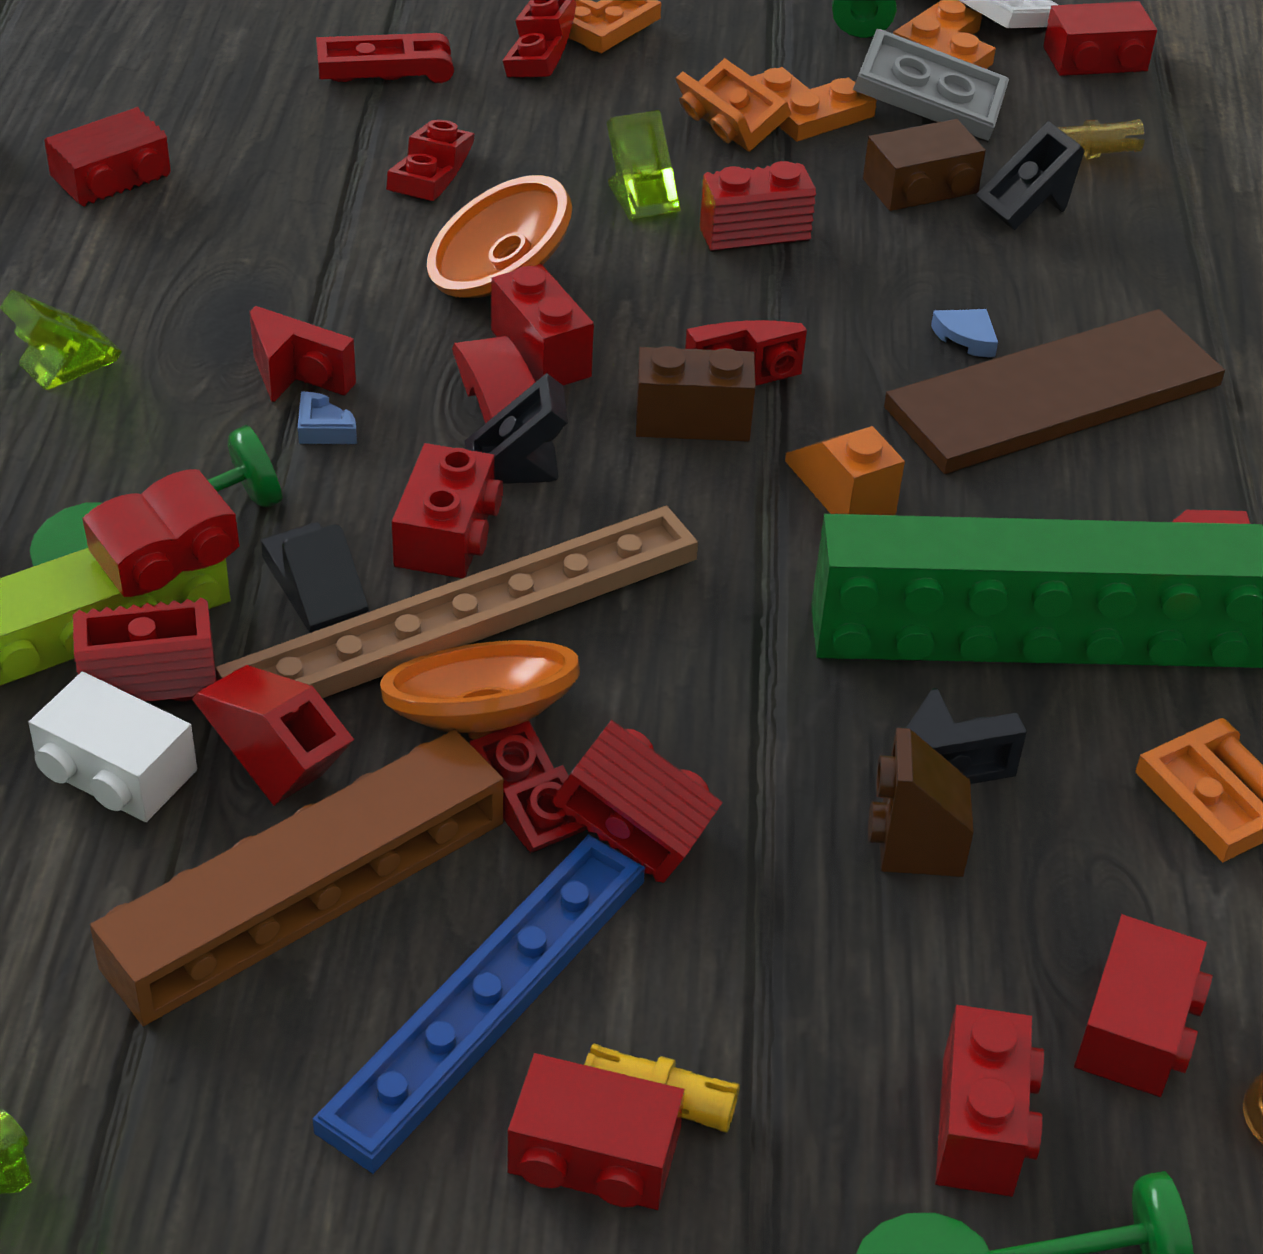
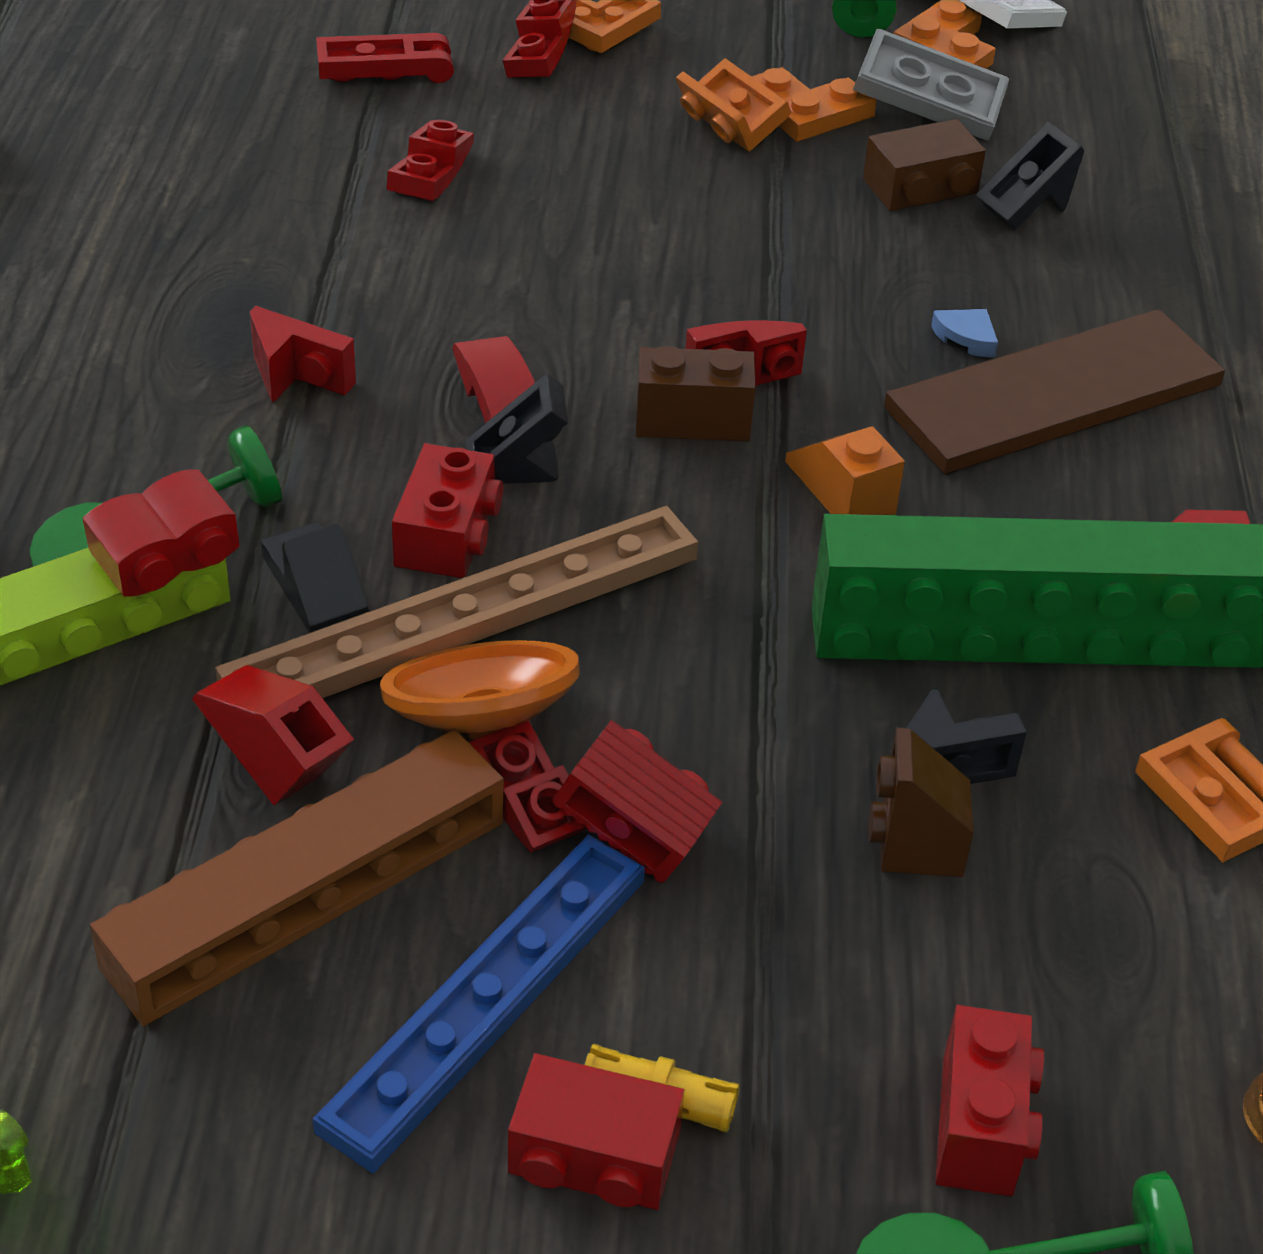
(58, 342): clear neon green slope -> none
(108, 156): red brick -> none
(113, 746): white brick -> none
(148, 649): red brick -> none
(324, 422): medium blue tile -> none
(498, 233): orange dish -> none
(542, 324): red brick -> none
(643, 166): clear neon green slope -> none
(757, 206): red brick -> none
(1099, 38): red brick -> none
(1106, 137): clear yellow pin -> none
(1143, 1007): red brick -> none

